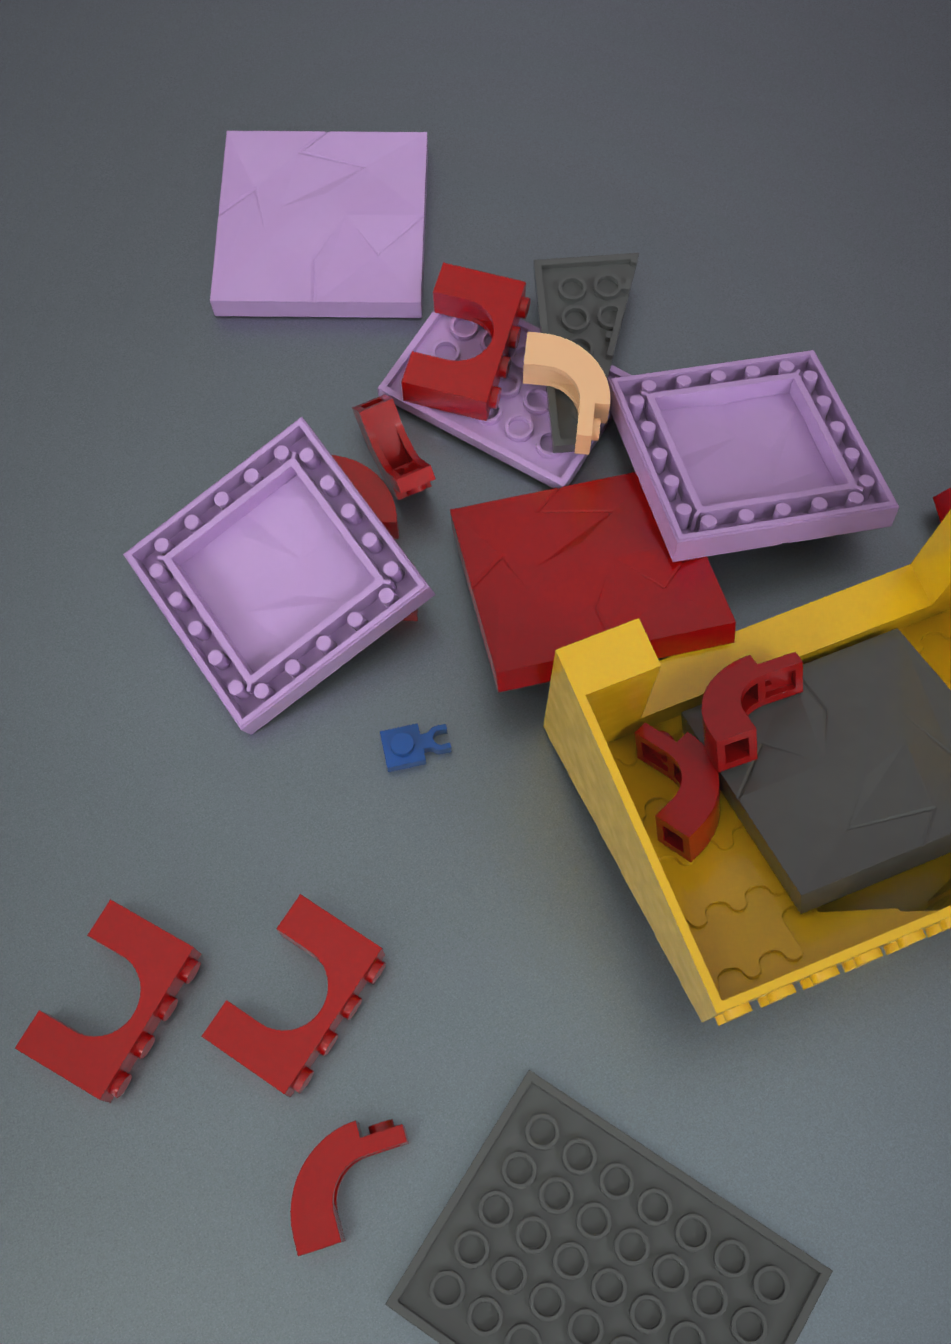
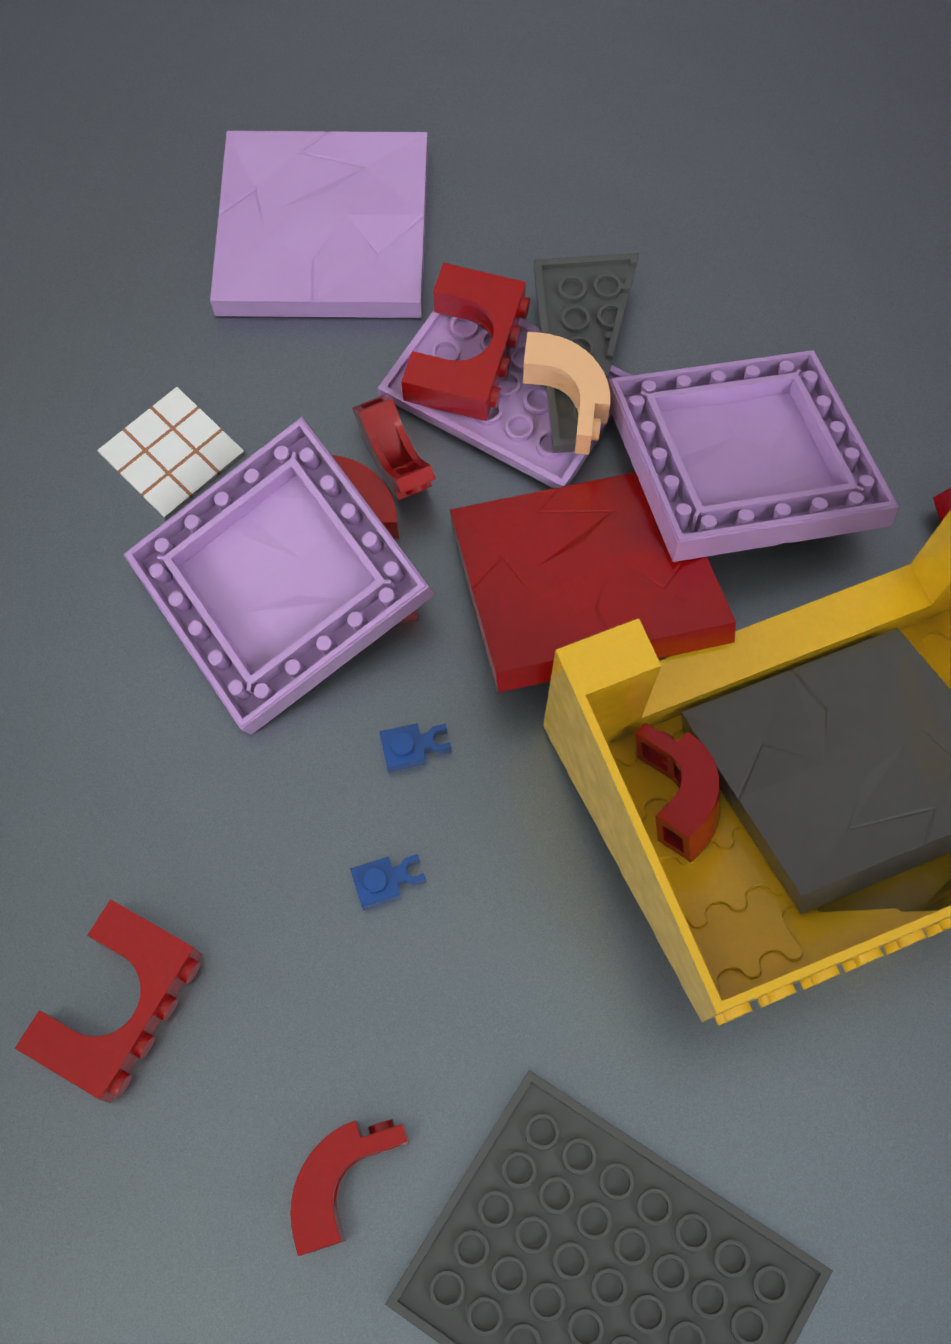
(171, 452): none -> white piece
(286, 1055): red arch -> none
(379, 881): none -> blue plate
(736, 693): red arch -> none

